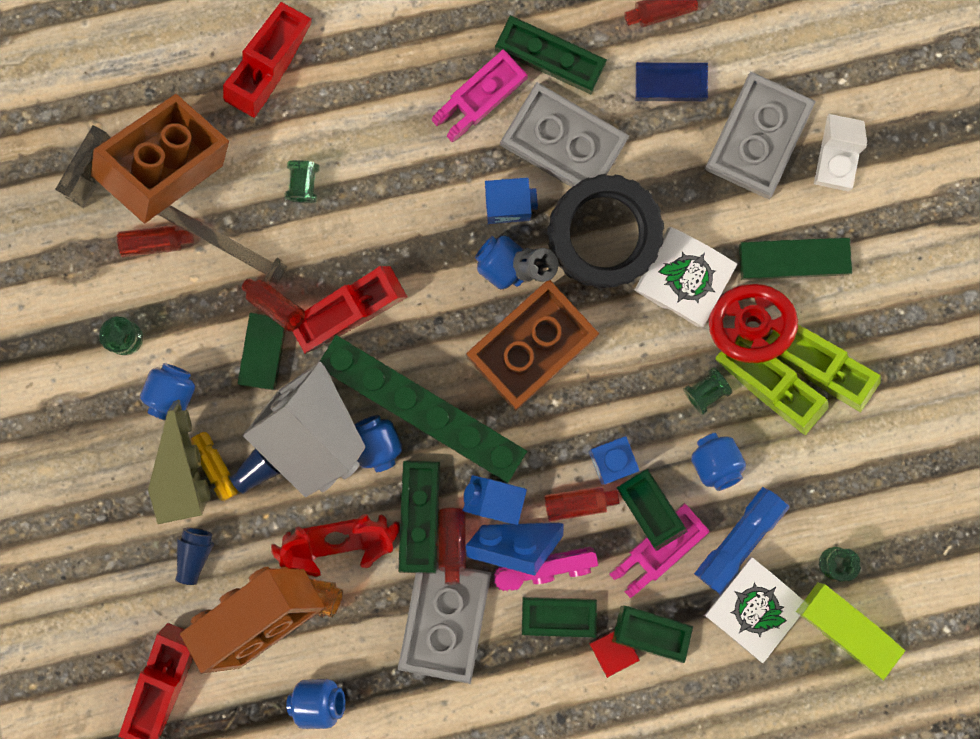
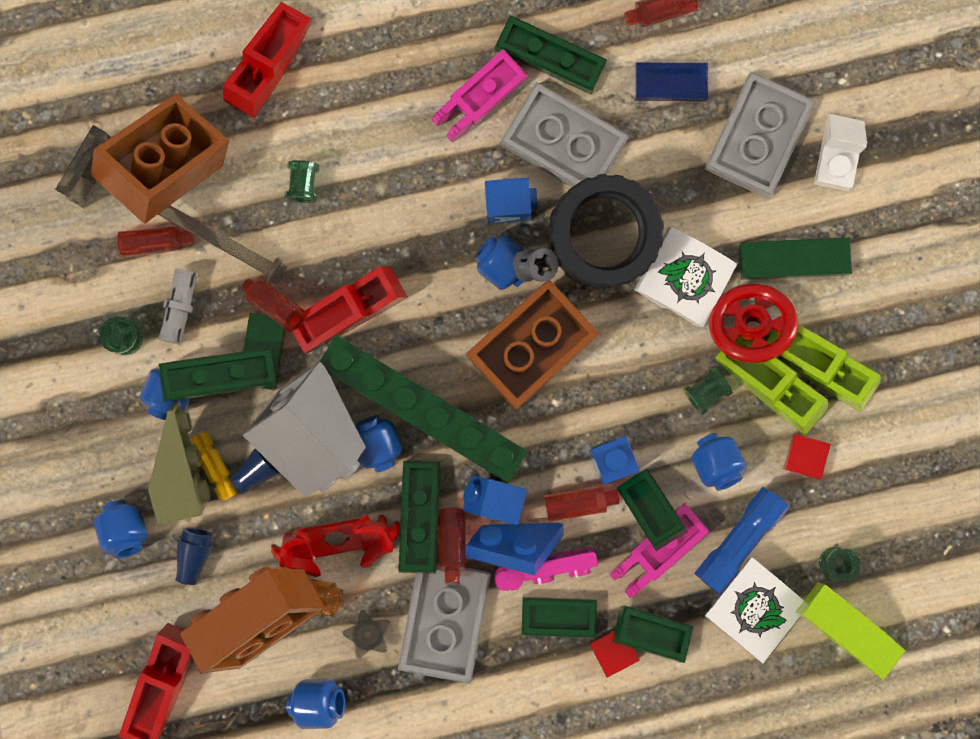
(120, 529): none -> blue head
(178, 306): none -> light grey pin
(216, 374): none -> dark green tile
(375, 627): none -> clear smoke plate
(807, 456): none -> red tile

